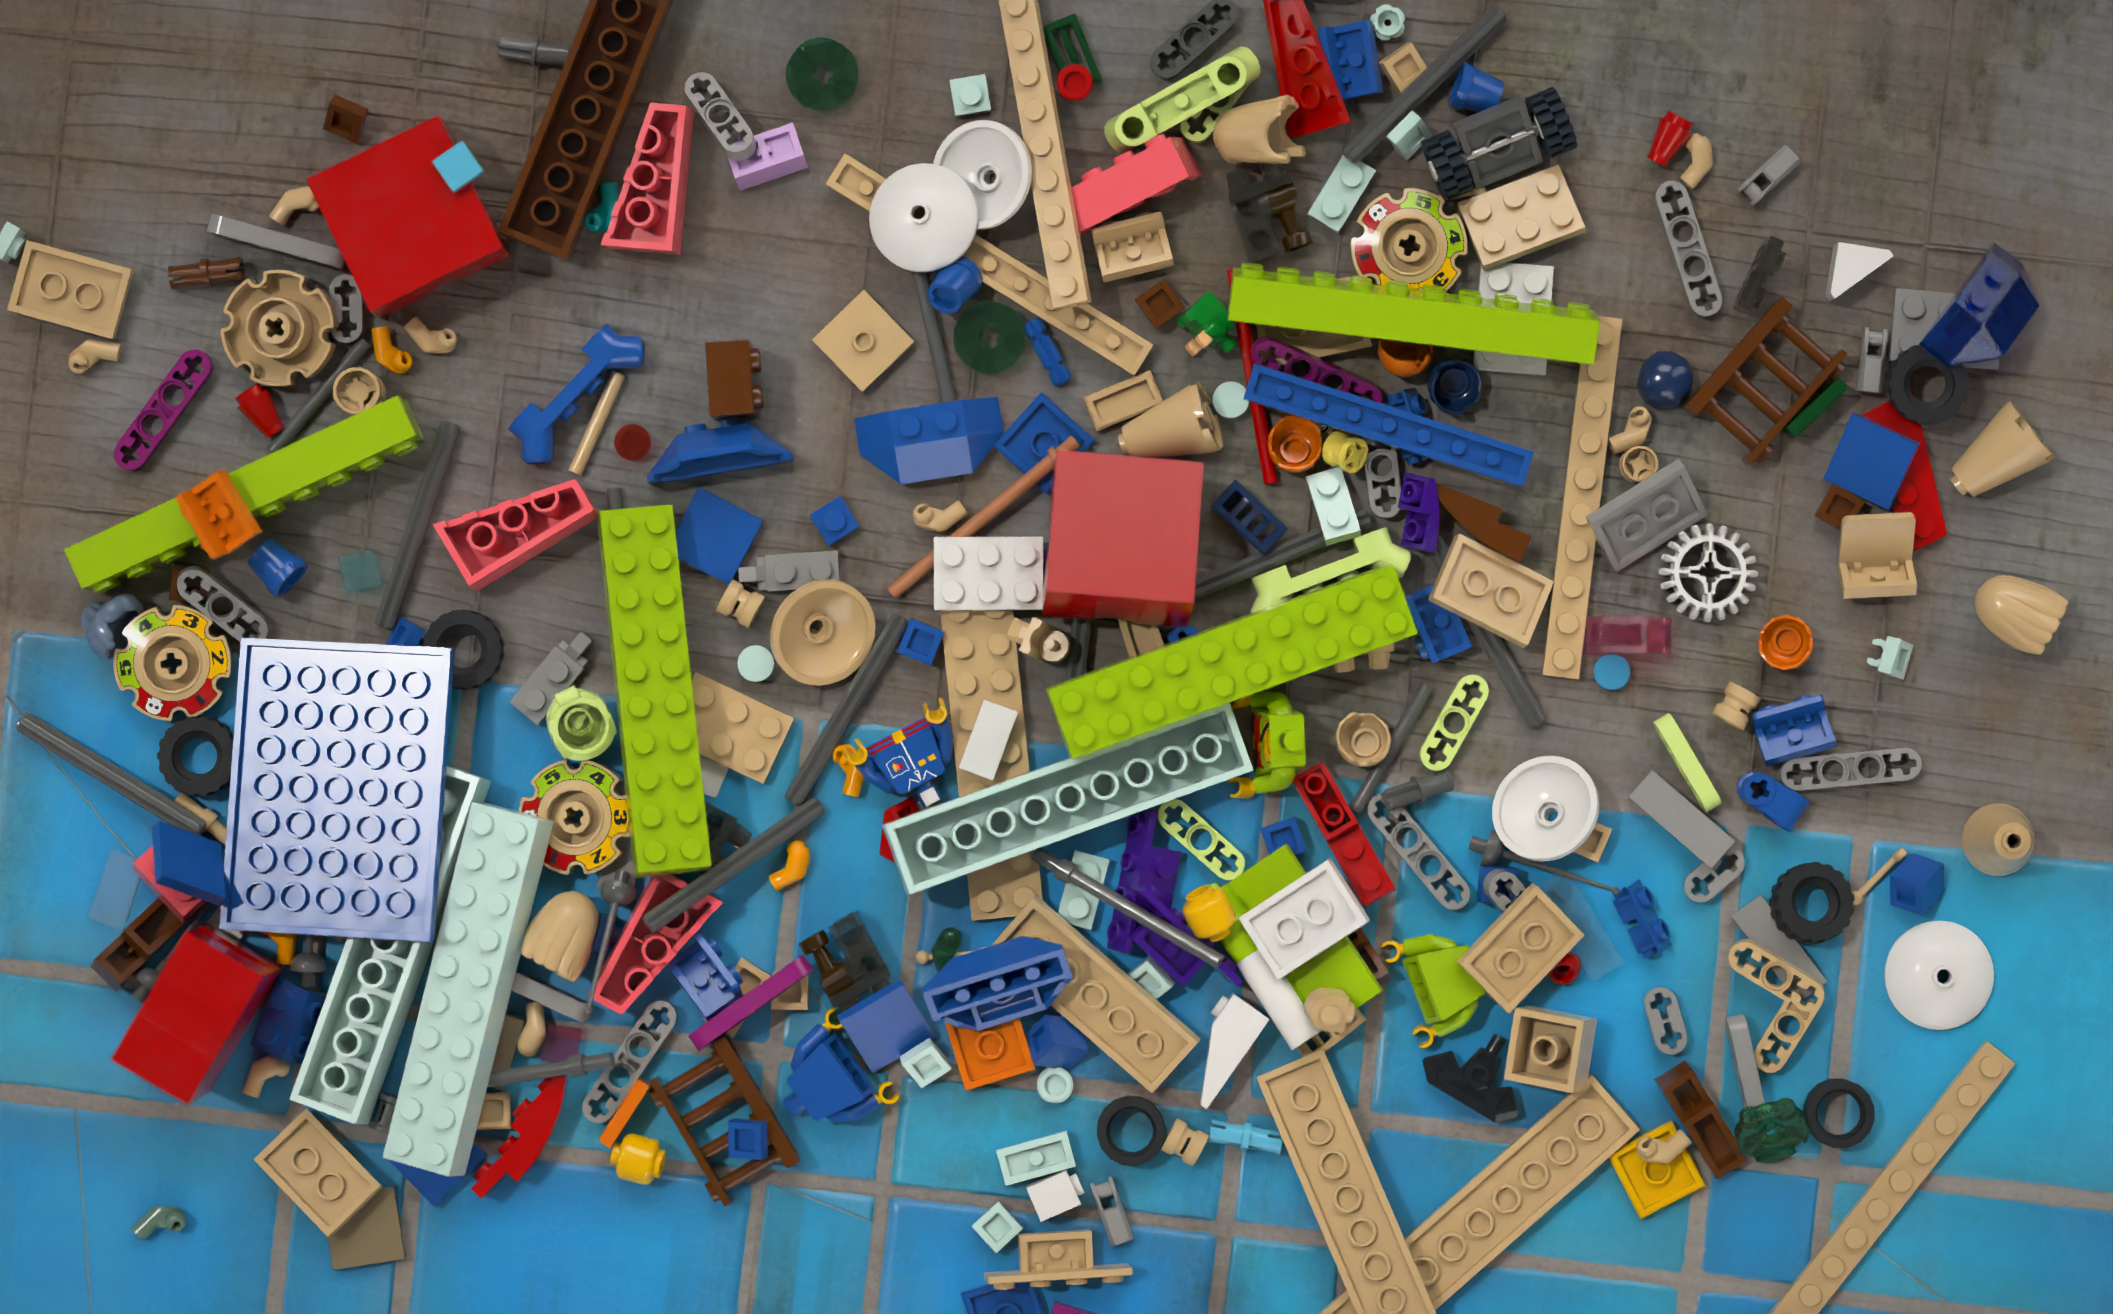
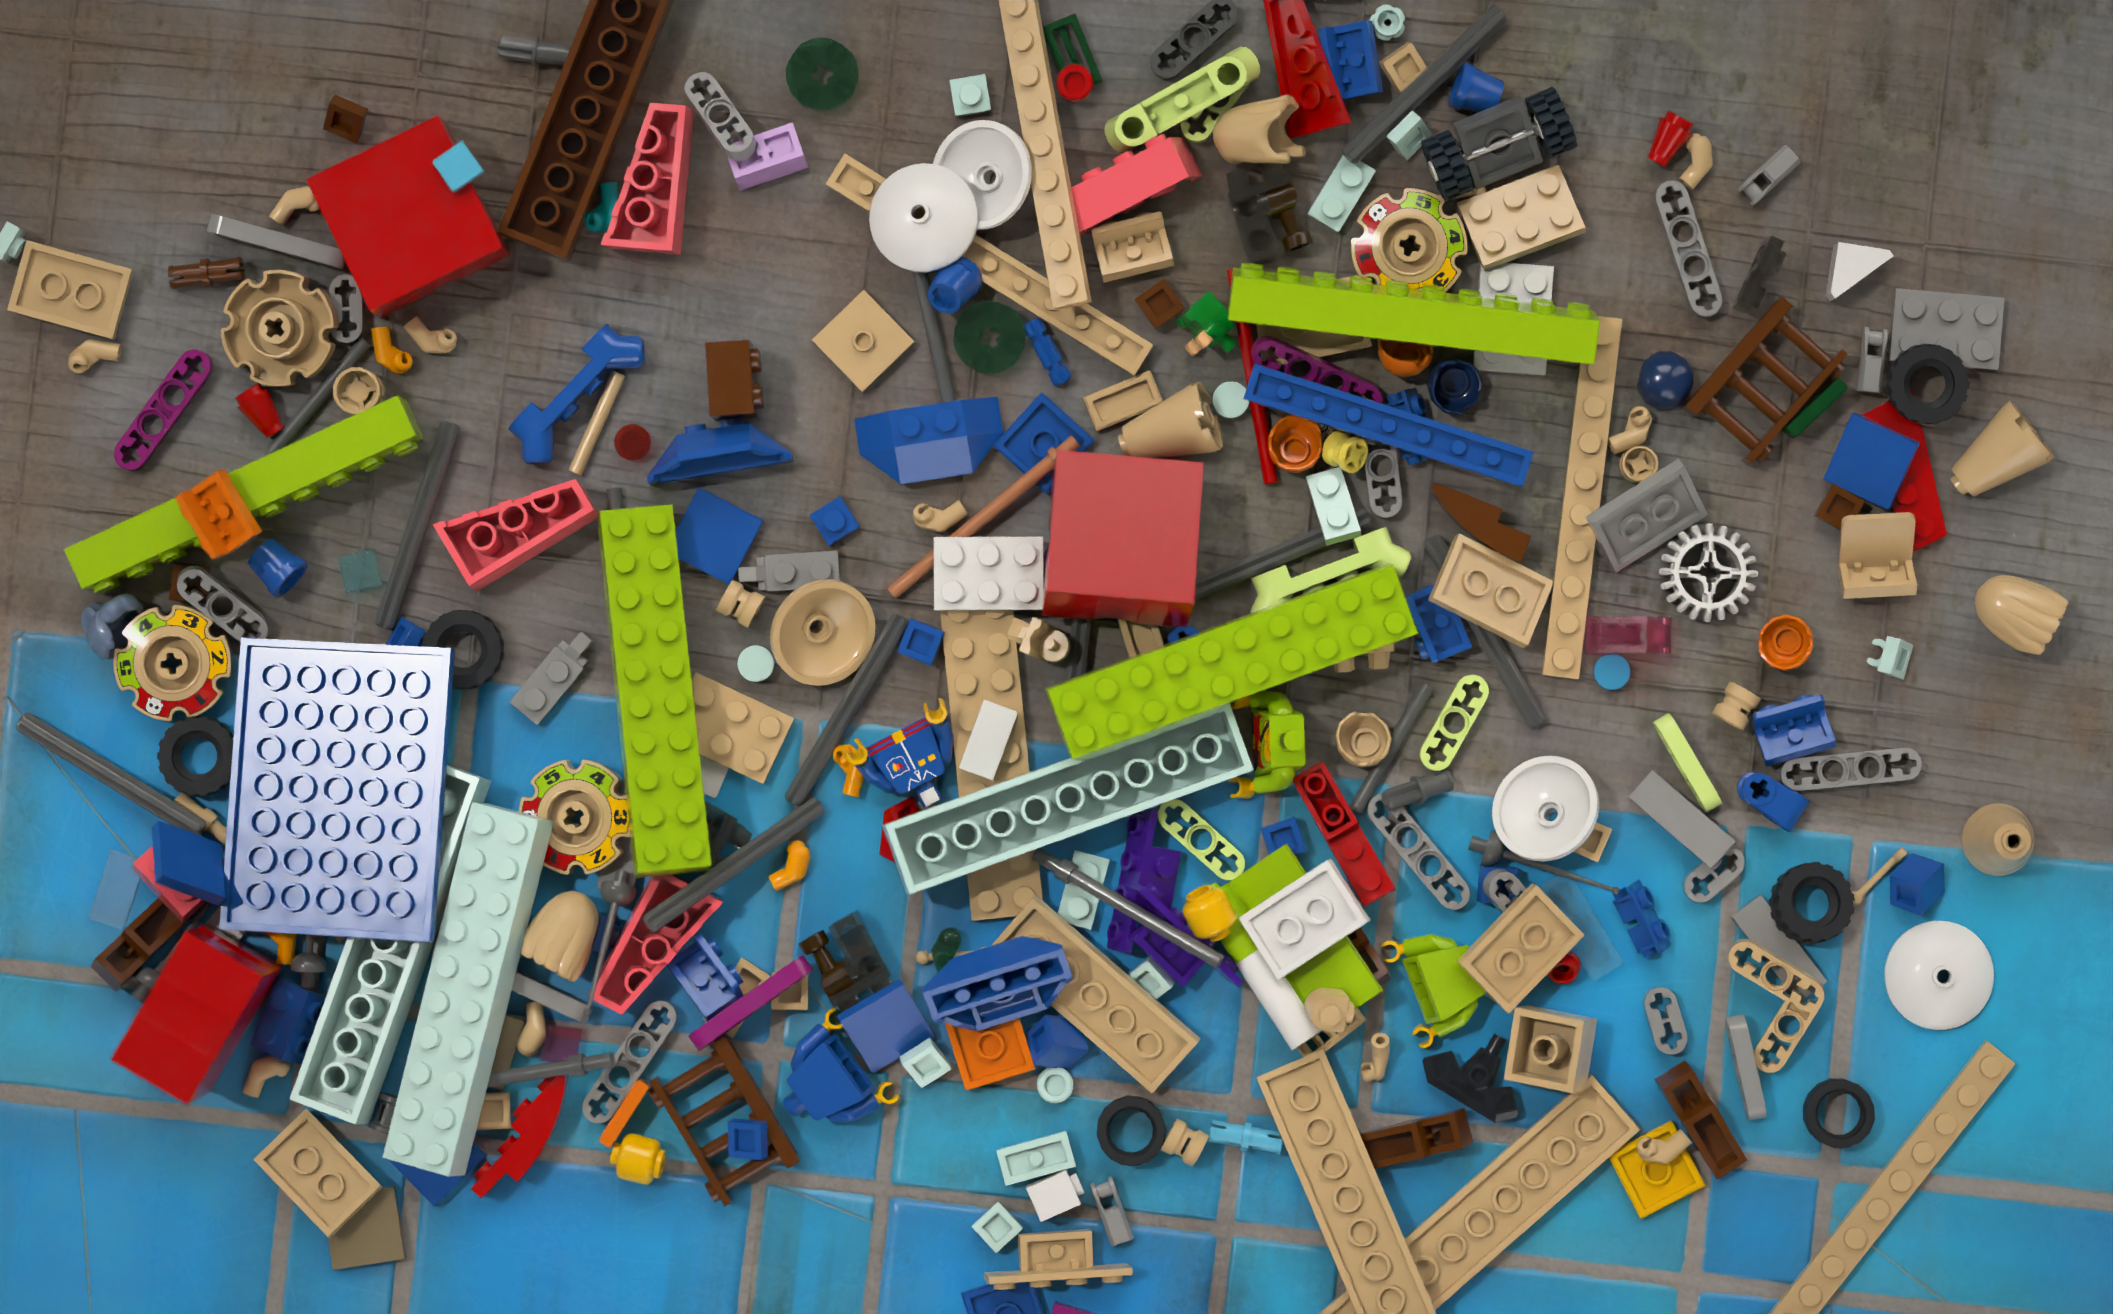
(160, 1217): sand green arm -> none
(580, 724): yellowish green helmet -> none
(1230, 1038): white slope -> none
(1236, 488): dark blue slope -> none
(1380, 1055): none -> tan arm
(1418, 1138): none -> reddish brown slope
(1422, 521): dark purple slope -> none
(1778, 1115): clear green plate -> none
(1984, 312): clear blue wedge -> none

